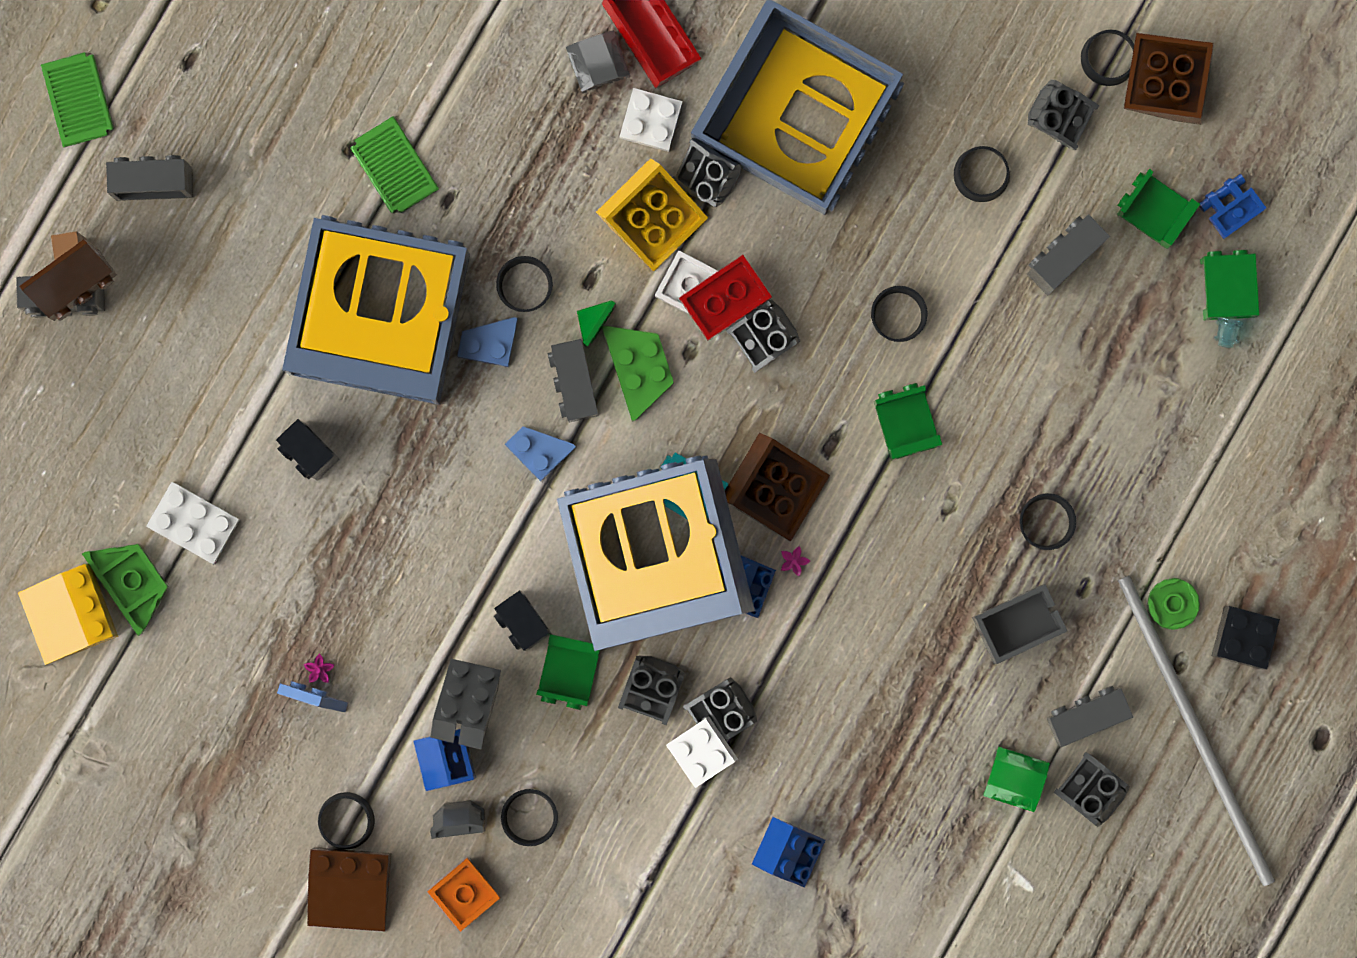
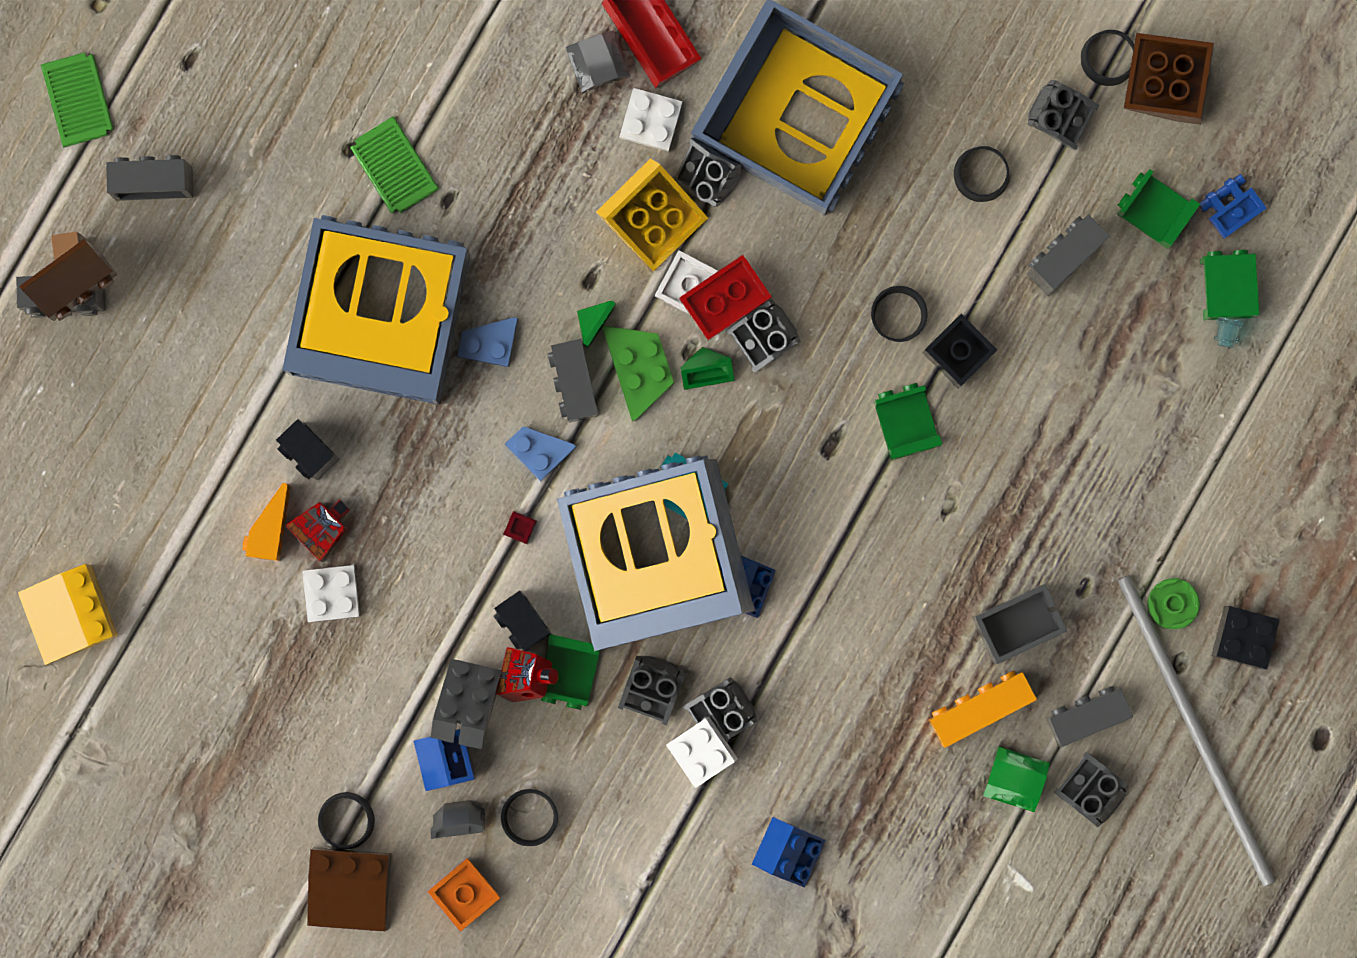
(130, 582): bright green wing -> none
(193, 523): white plate -> none
(268, 531): none -> light orange slope
(314, 697): medium blue wing -> none
(318, 669): dark pink plant -> none
(320, 528): none -> torso
(331, 593): none -> white plate
(520, 260): black tyre -> none
(520, 527): none -> dark red tile
(524, 676): none -> red torso
(706, 369): none -> green slope
(775, 486): reddish brown slope -> none
(794, 561): dark pink plant -> none
(959, 351): none -> black brick
(981, 709): none -> light orange brick
(1070, 512): black tyre -> none

